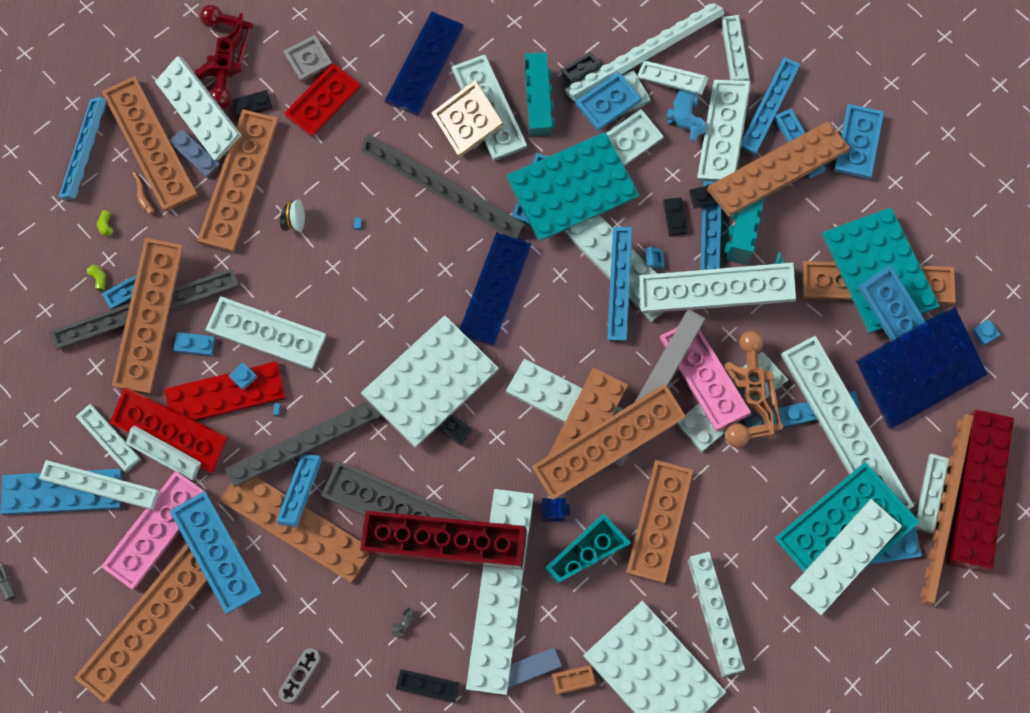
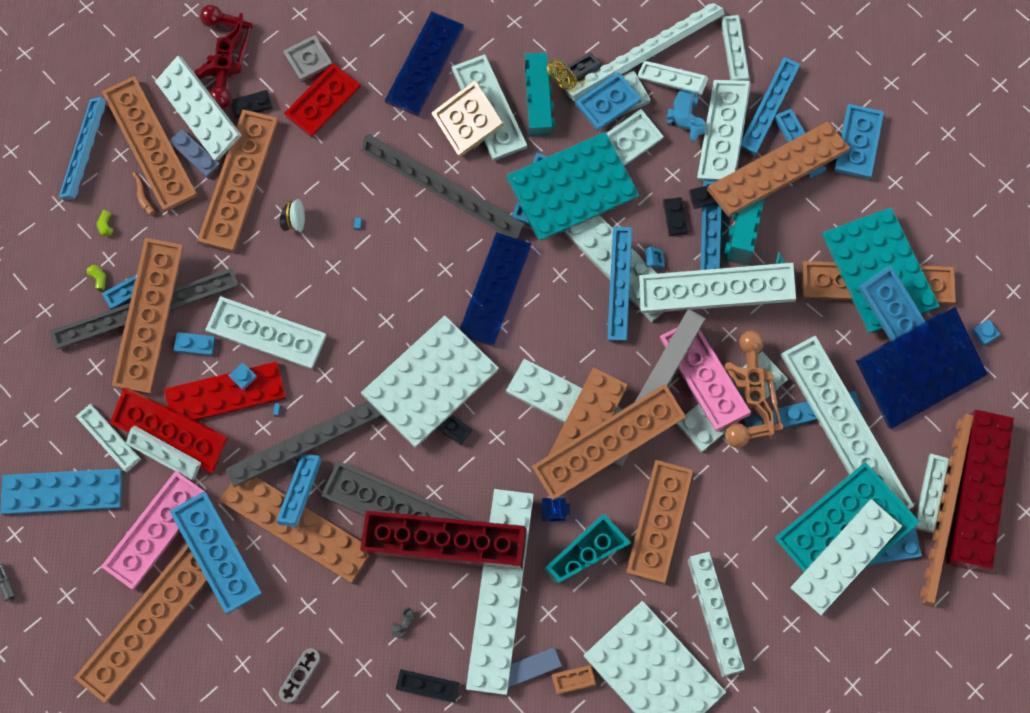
(99, 485): light aqua tile -> none
(562, 74): none -> clear yellow plate

